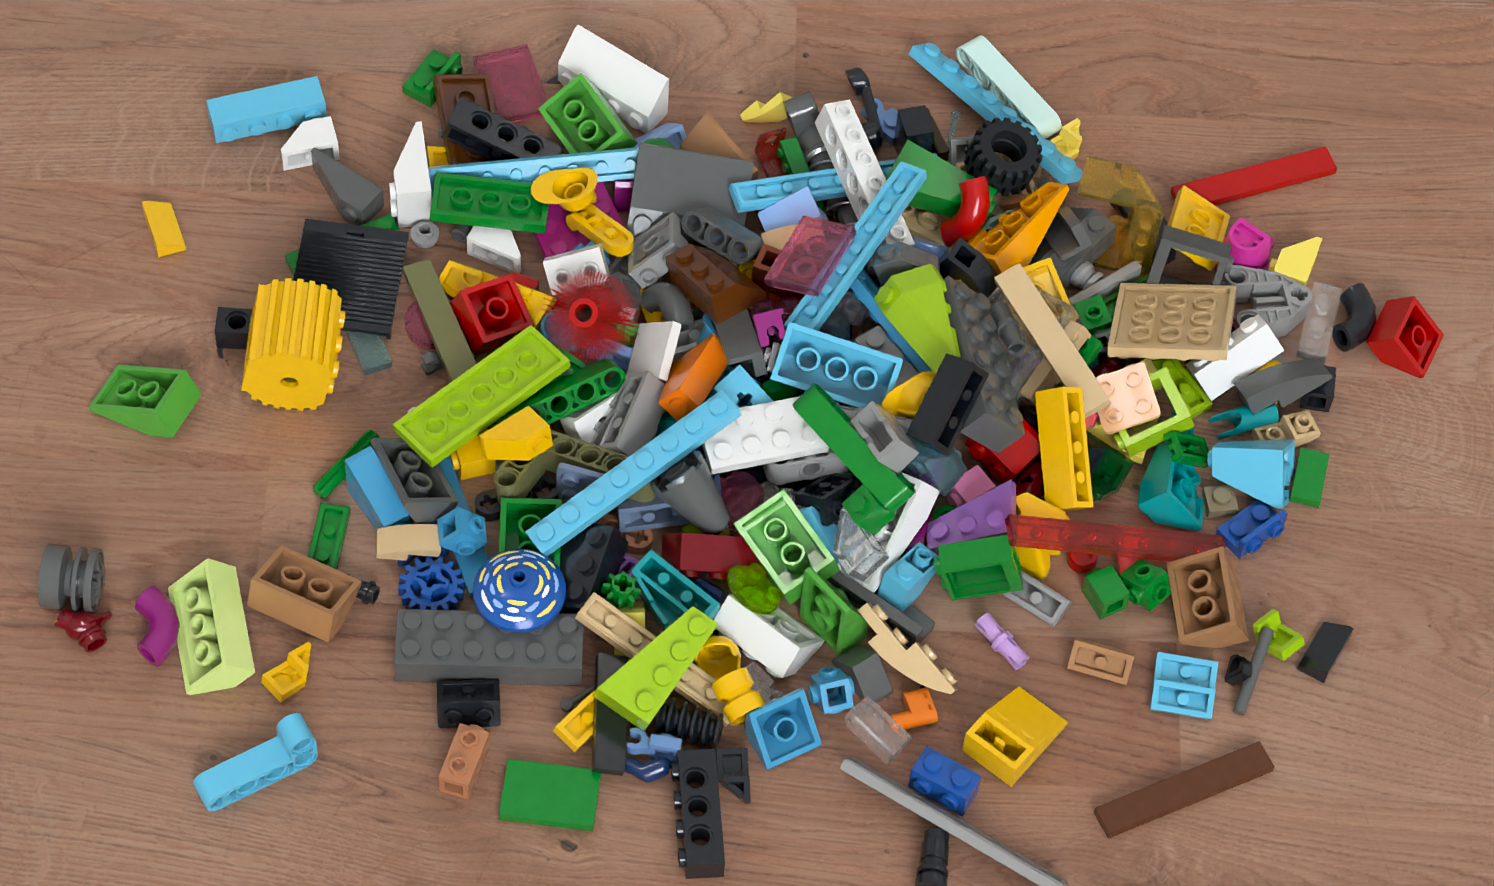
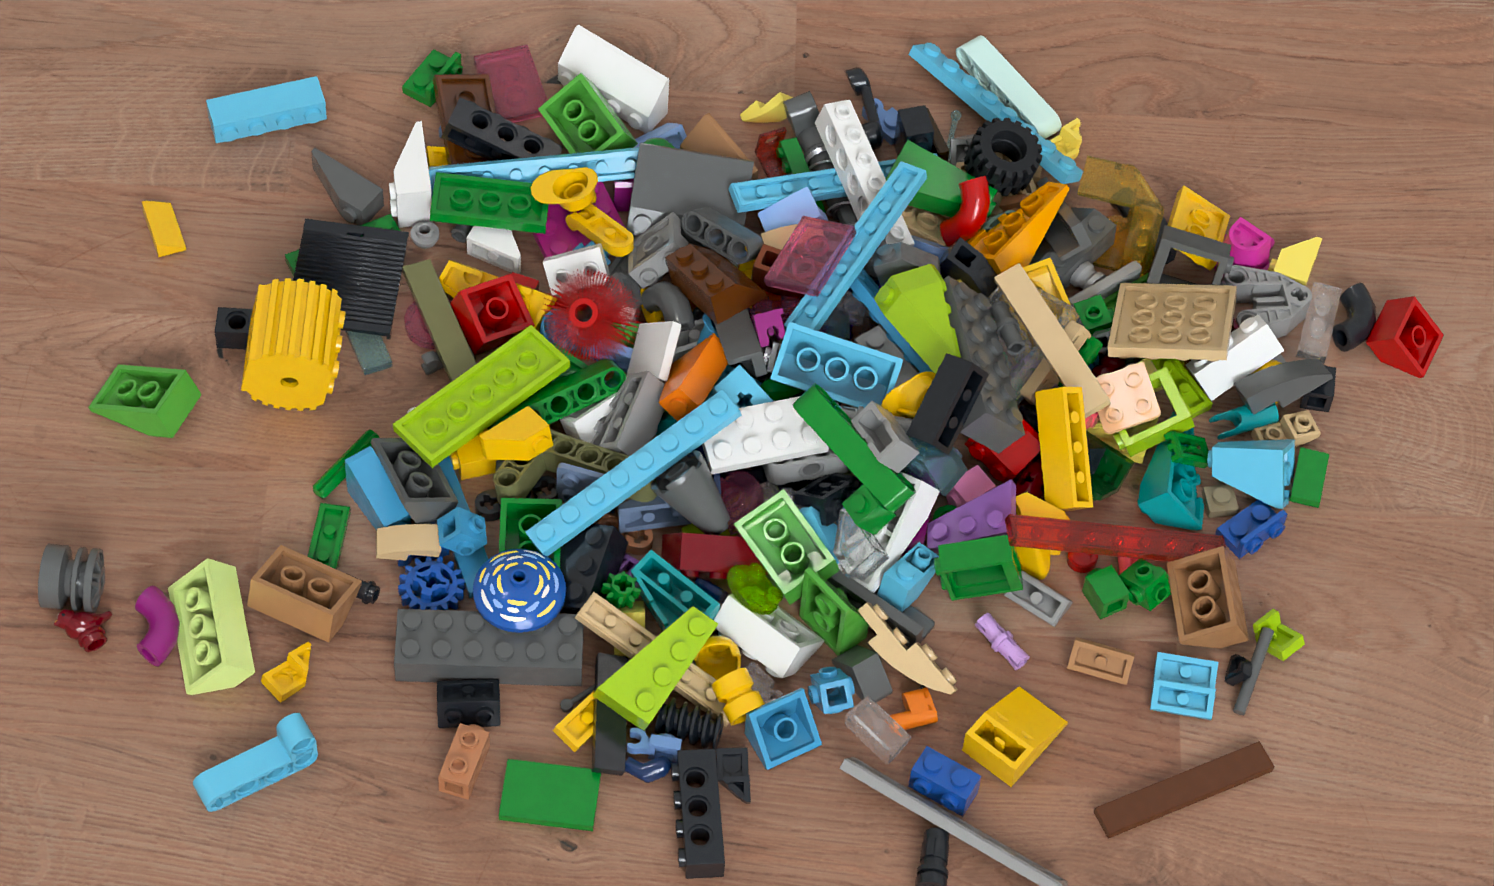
(311, 134): white slope -> none
(1262, 177): red tile -> none
(1325, 650): black slope -> none

